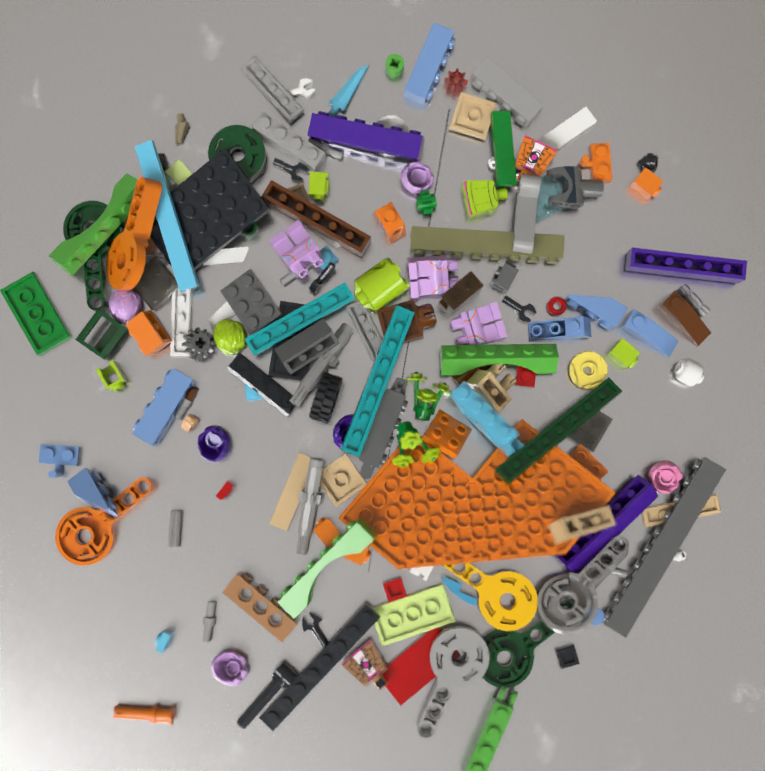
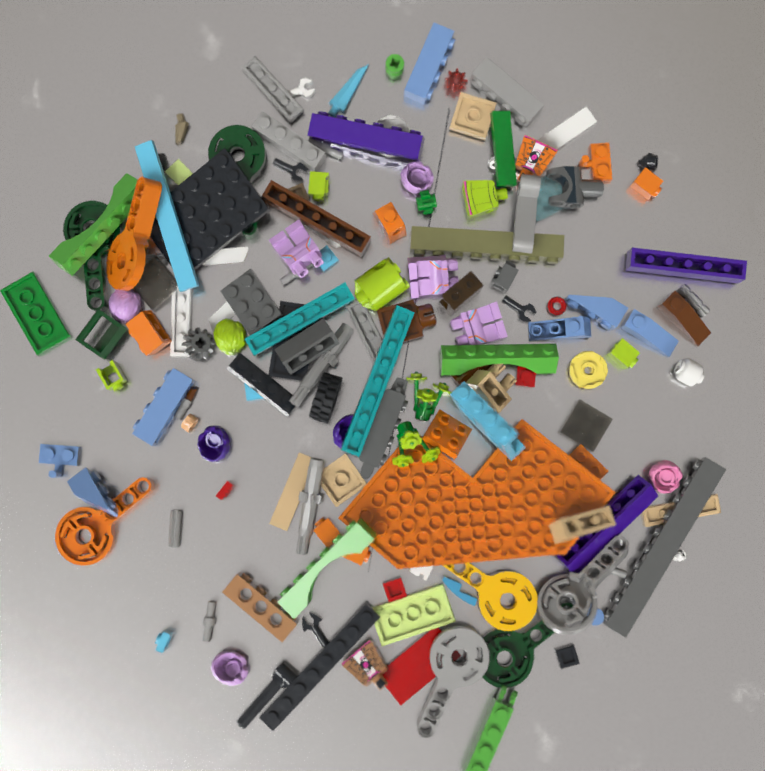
(152, 714): orange pin -> none
(319, 282): black bar -> none
(557, 431): dark green plate -> none

